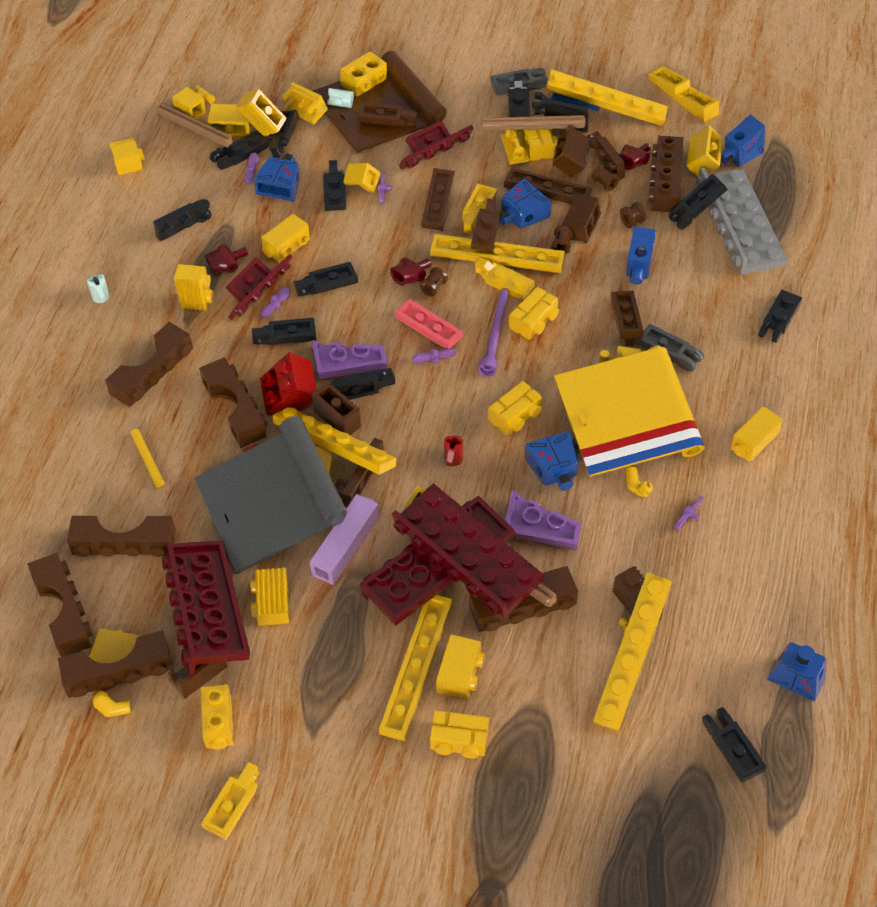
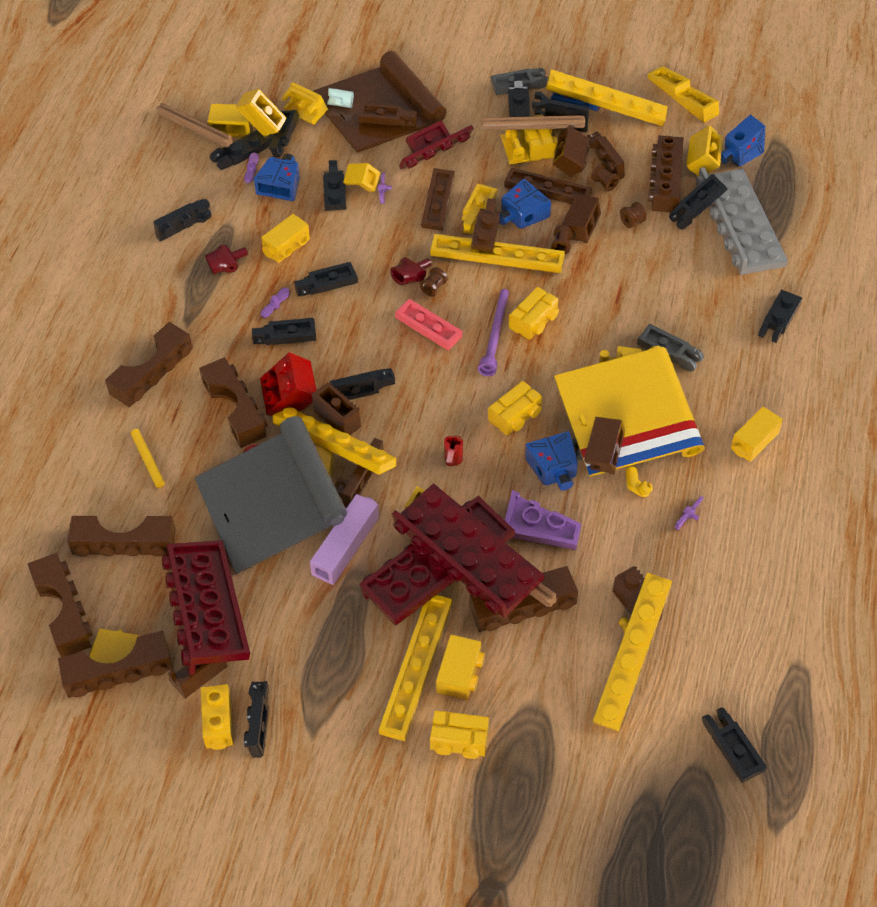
(98, 288): light aqua piece -> none
(108, 707): yellow arm -> none
(127, 156): yellow brick -> none
(192, 101): yellow brick -> none
(193, 287): yellow brick -> none
(231, 802): yellow hinge -> none
(252, 280): dark red bracket -> none
(257, 718): none -> black hinge
(271, 597): yellow brick -> none
(345, 360): medium lavender wing -> none
(363, 73): yellow brick -> none
(433, 355): medium lavender piece -> none
(504, 278): yellow hinge -> none
(605, 444): none -> reddish brown hinge
(627, 316): reddish brown hinge -> none
(635, 157): dark red piece -> none
(640, 260): blue torso -> none
(799, 670): blue torso -> none

